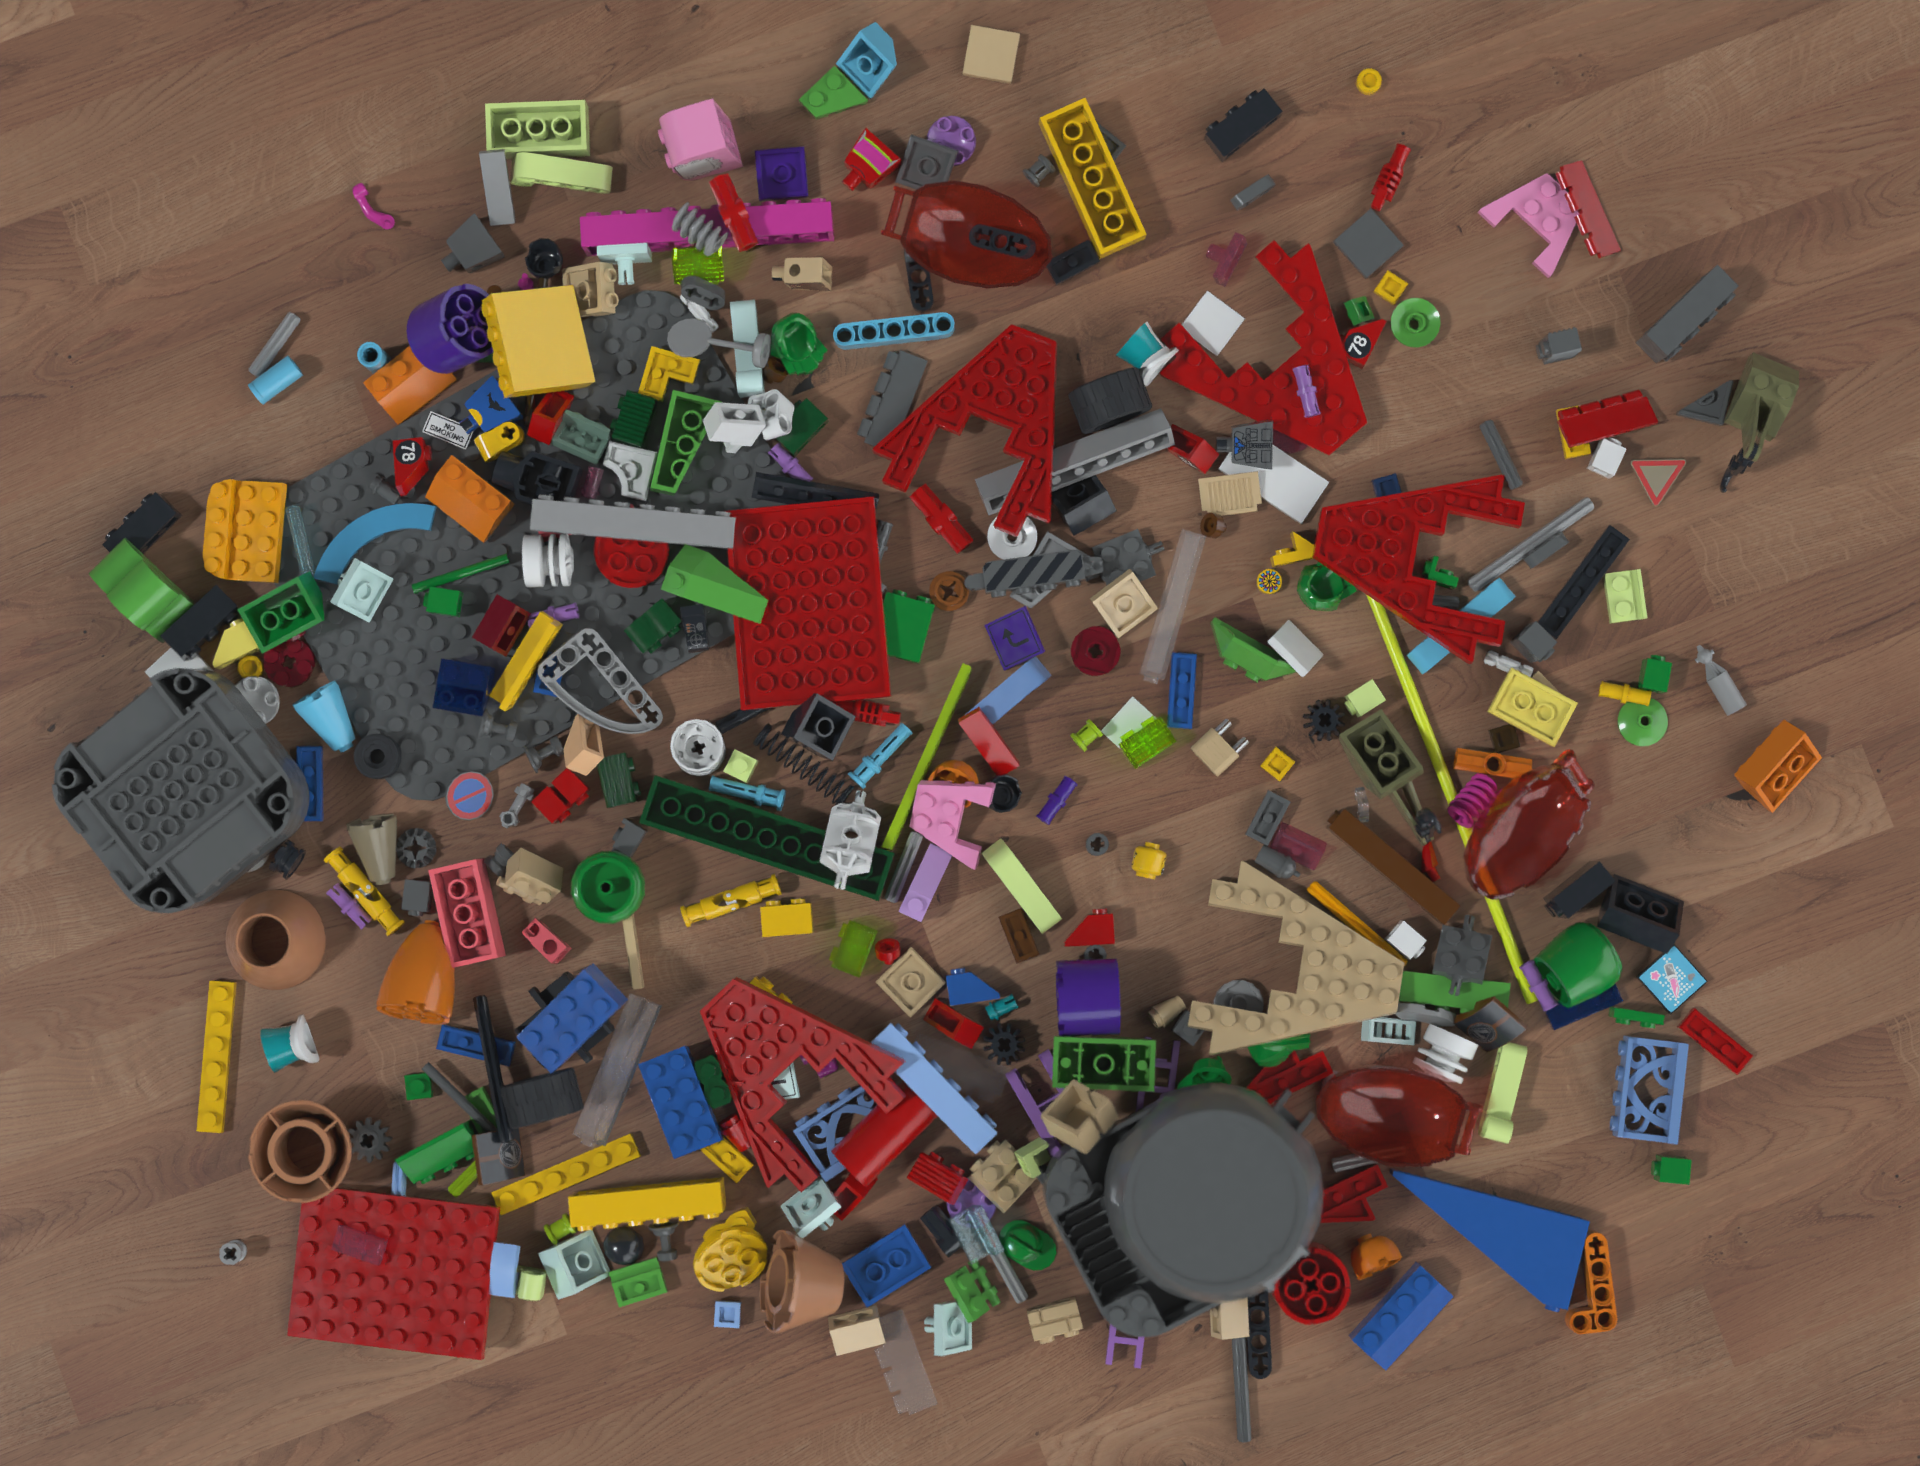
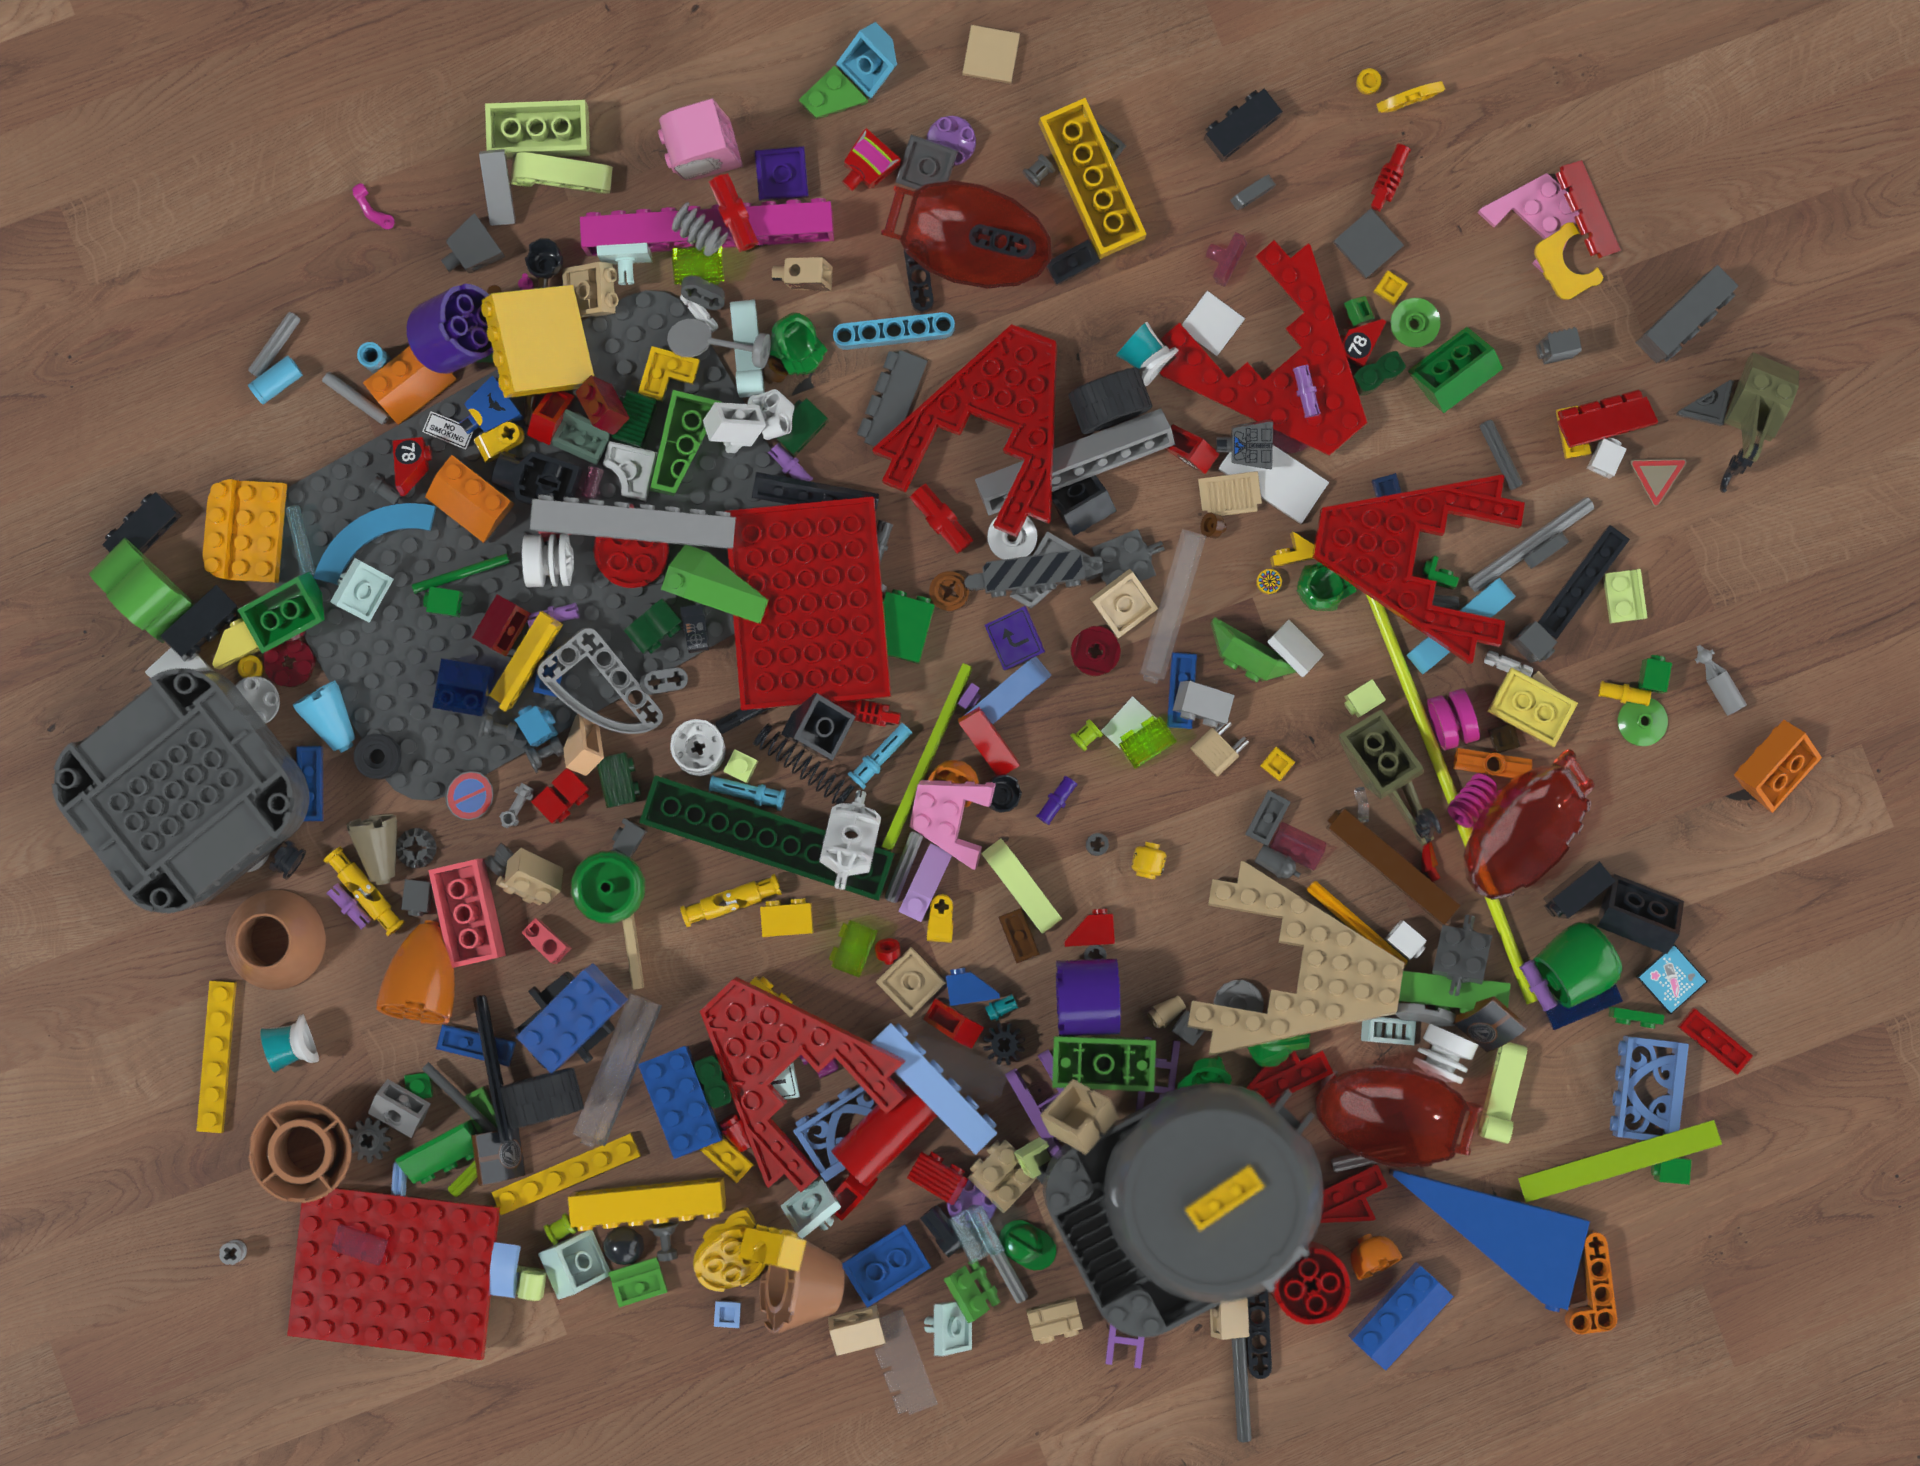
(356, 398): none -> light grey piece
(399, 1108): none -> light grey brick
(536, 724): none -> dark azure brick
(602, 405): none -> dark red brick
(663, 675): none -> dark grey beam
(772, 1247): none -> yellow arch
(940, 924): none -> yellow piece
(970, 697): none -> medium lavender plate
(1203, 703): none -> light grey brick
(1224, 1197): none -> yellow tile
(1332, 720): black gear -> none
(1383, 371): none -> dark green brick
(1410, 96): none -> yellow tile
(1453, 719): none -> dark pink wheel
(1456, 369): none -> green slope
(1550, 257): none -> yellow piece
(1620, 1161): none -> lime tile

